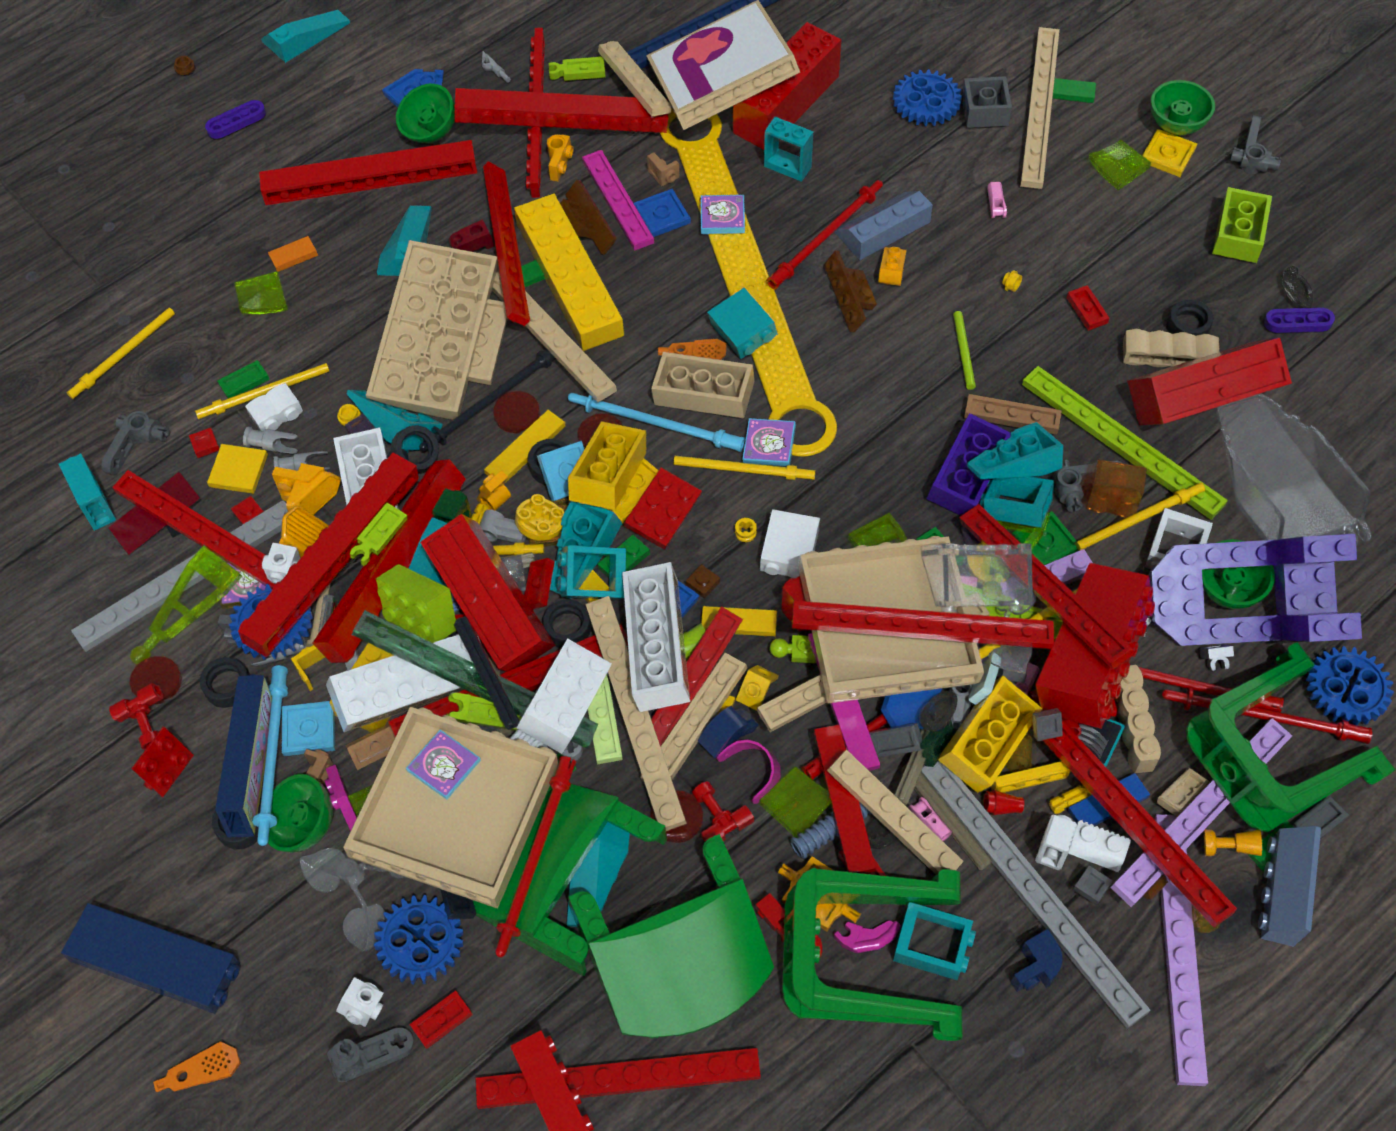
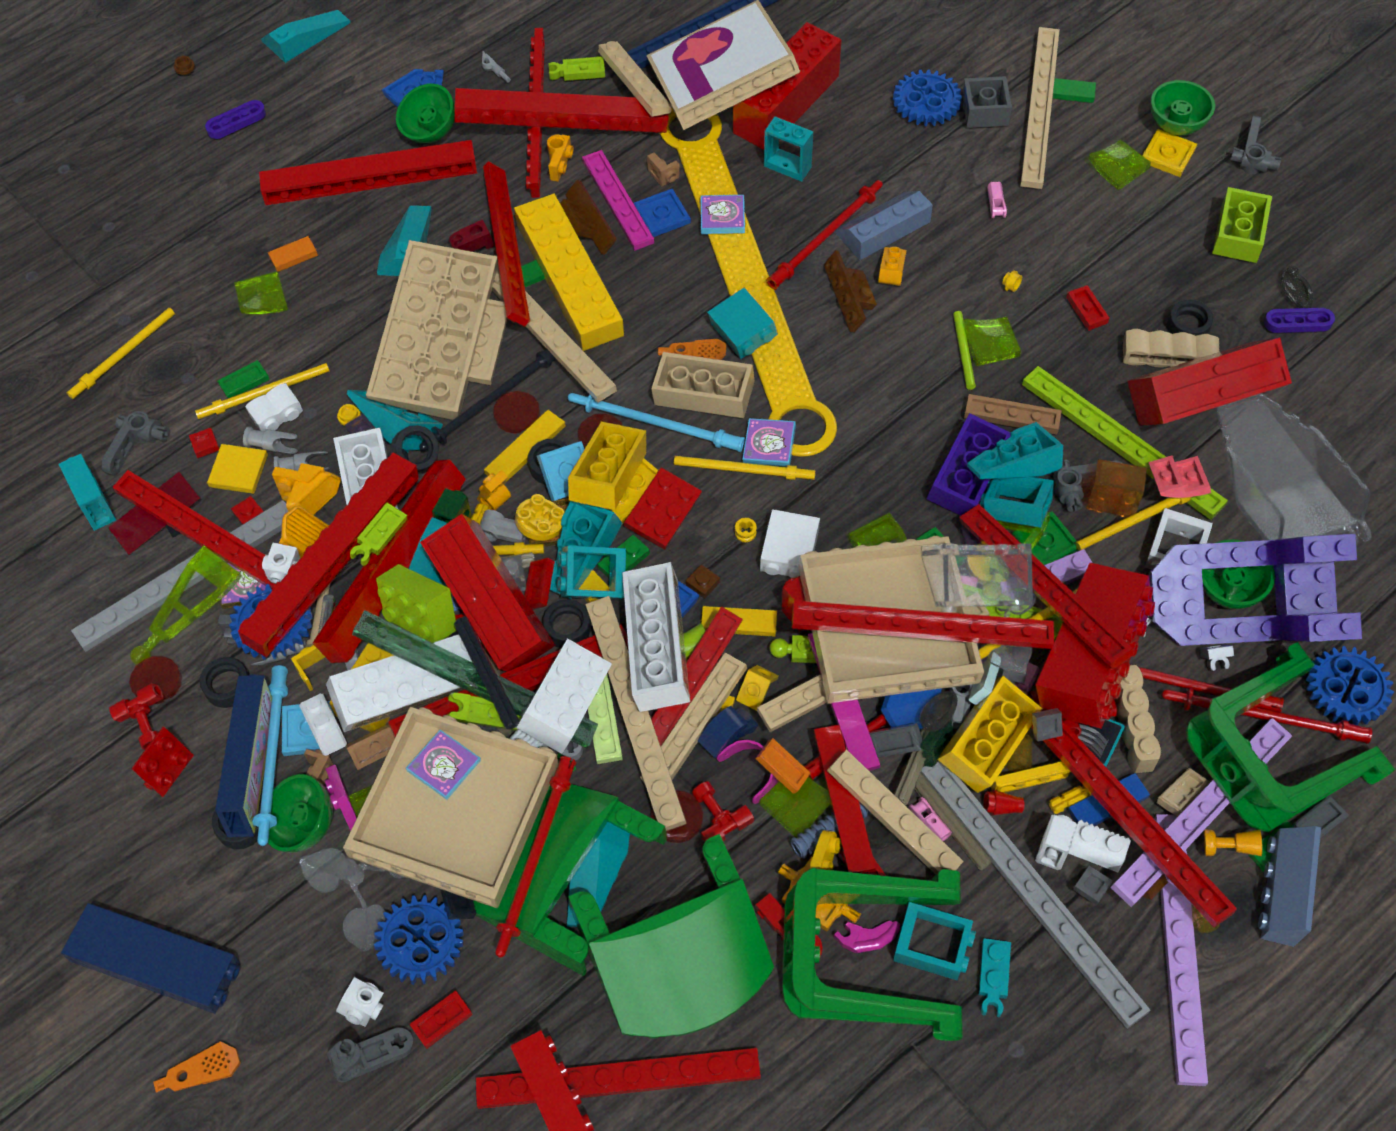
(323, 724): none -> white brick
(783, 765): none -> orange tile
(826, 848): none -> yellow plate
(991, 340): none -> clear neon green plate
(994, 973): none -> teal plate
(1044, 960): dark blue brick -> none
(1180, 478): none -> coral slope

